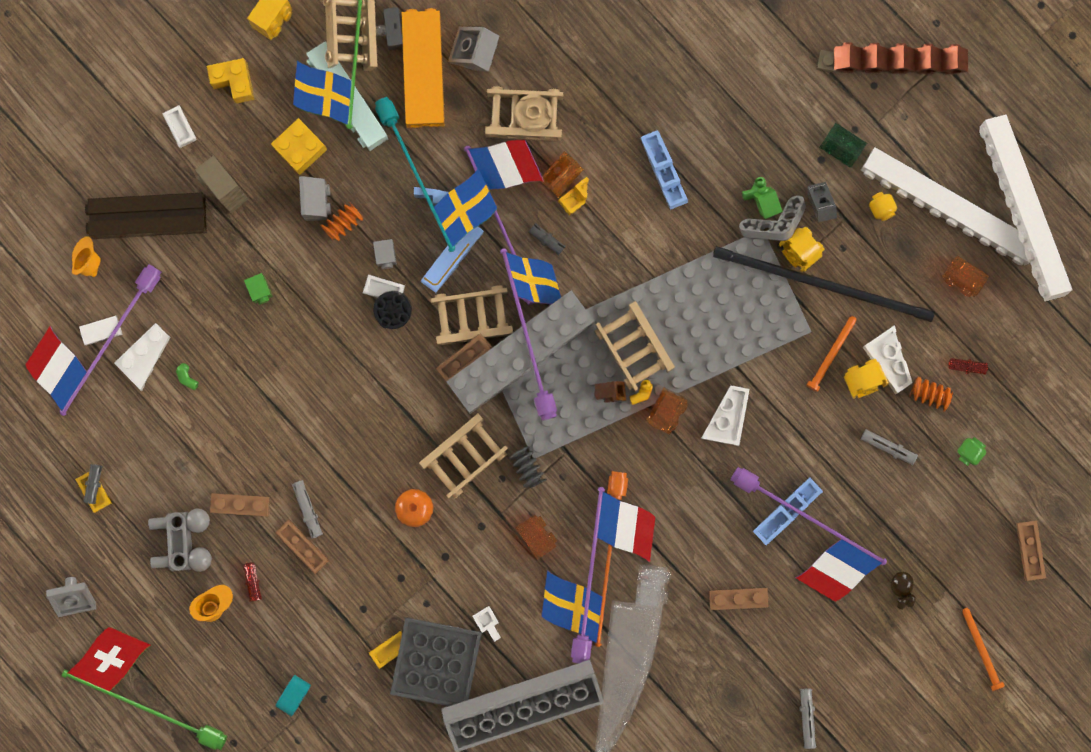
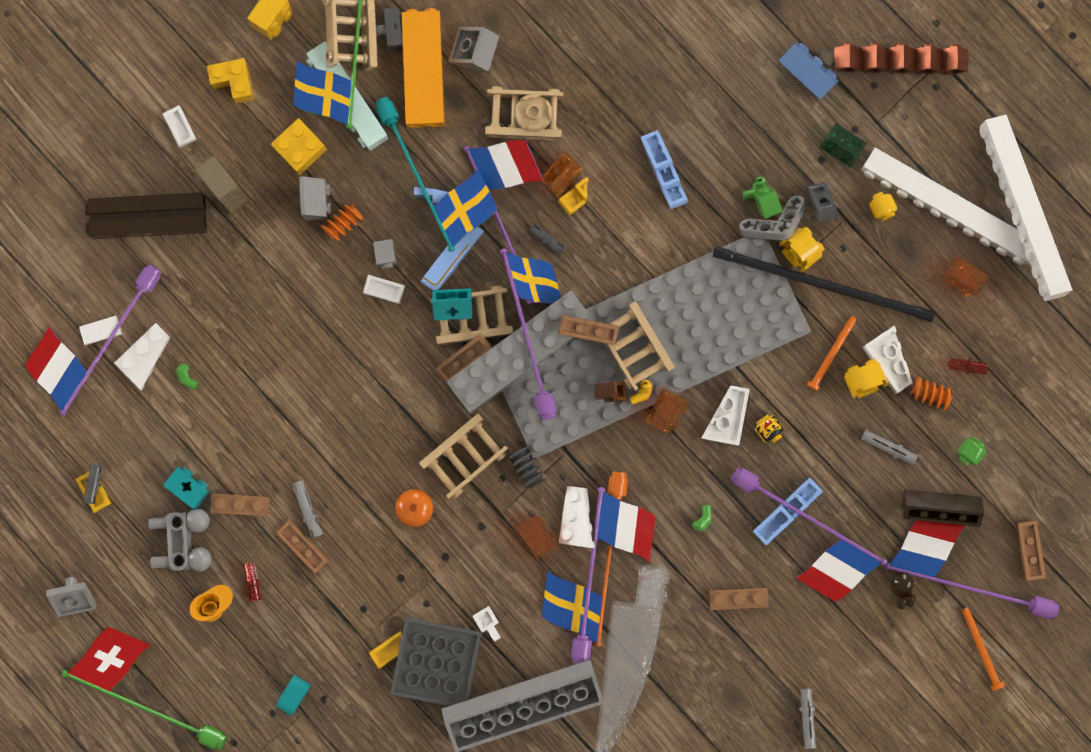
(84, 258): light orange piece -> none
(176, 485): none -> teal brick
(258, 289): bright green brick -> none
(392, 309): black tile -> none
(452, 304): none -> teal brick
(575, 520): none -> white wing
(588, 329): none -> medium nougat tile
(705, 520): none -> bright green arm
(769, 428): none -> head
(809, 70): none -> medium blue brick
(928, 549): none -> flag
(942, 508): none -> dark brown brick

